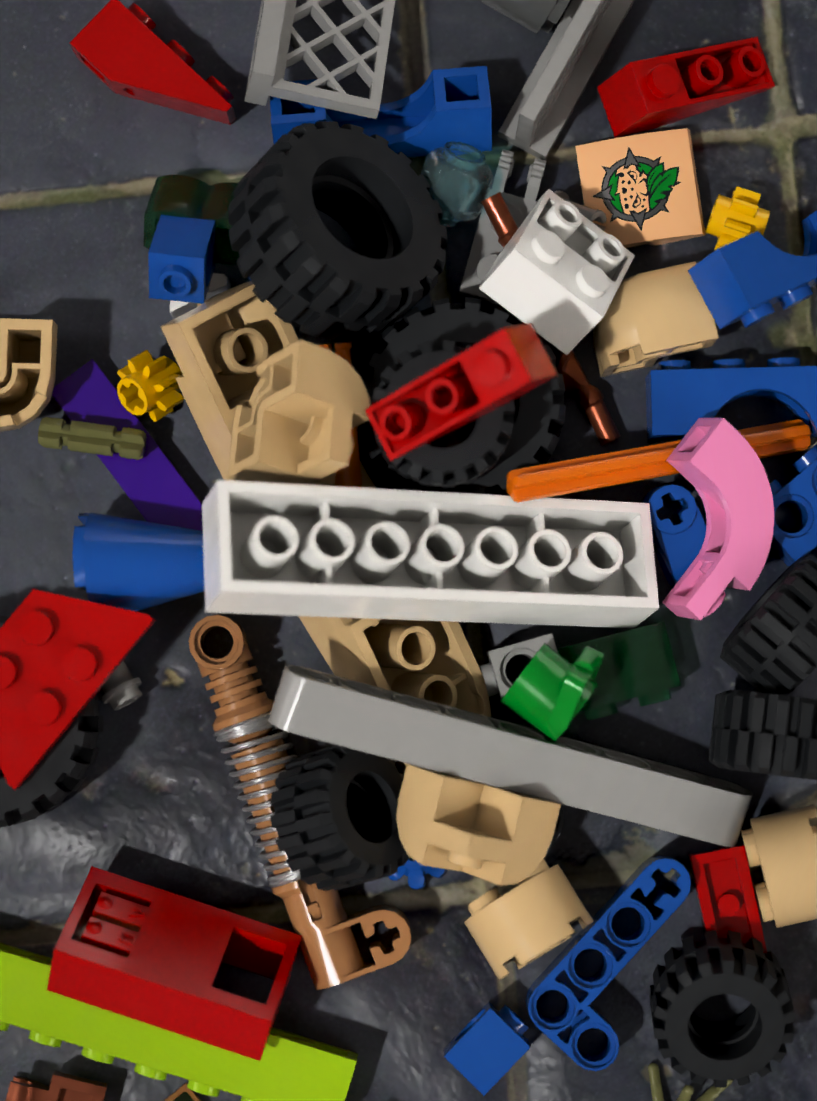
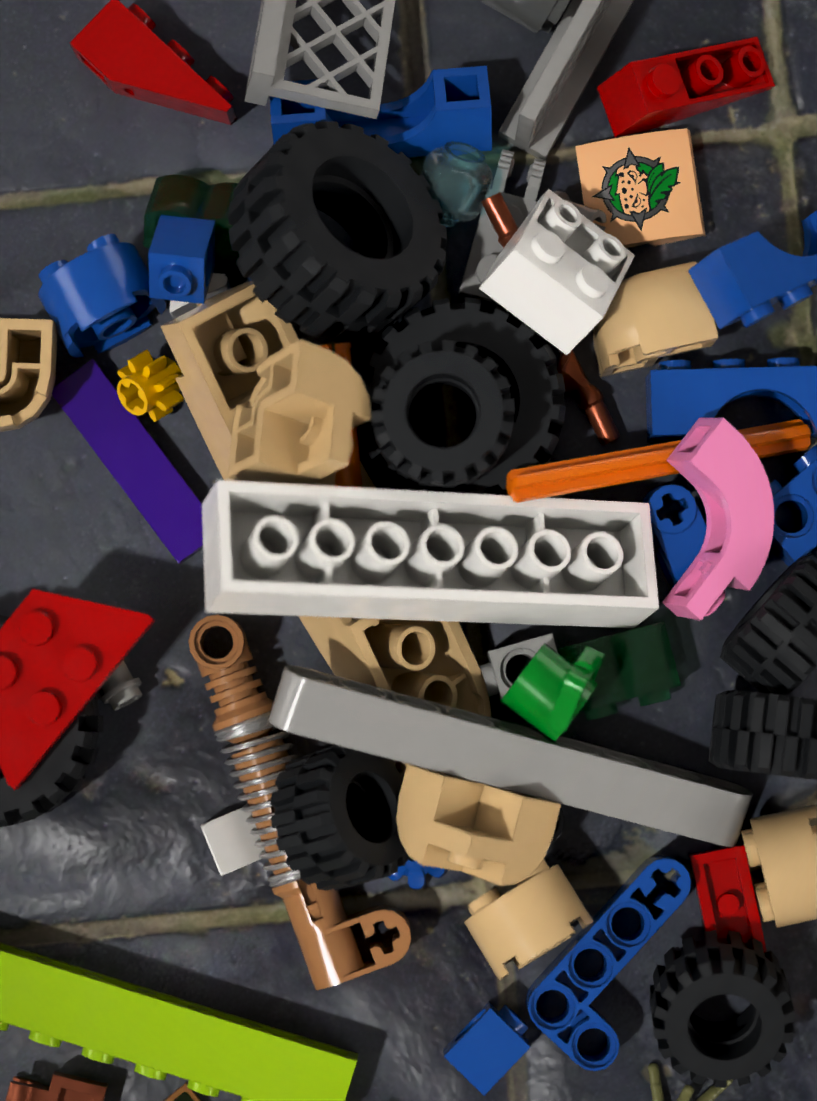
(92, 438): olive axle -> none
(99, 296): none -> blue brick
(136, 561): blue cone -> none
(158, 959): red piece -> none
(231, 841): none -> white slope
(461, 390): red slope -> none
(736, 216): yellow gear -> none

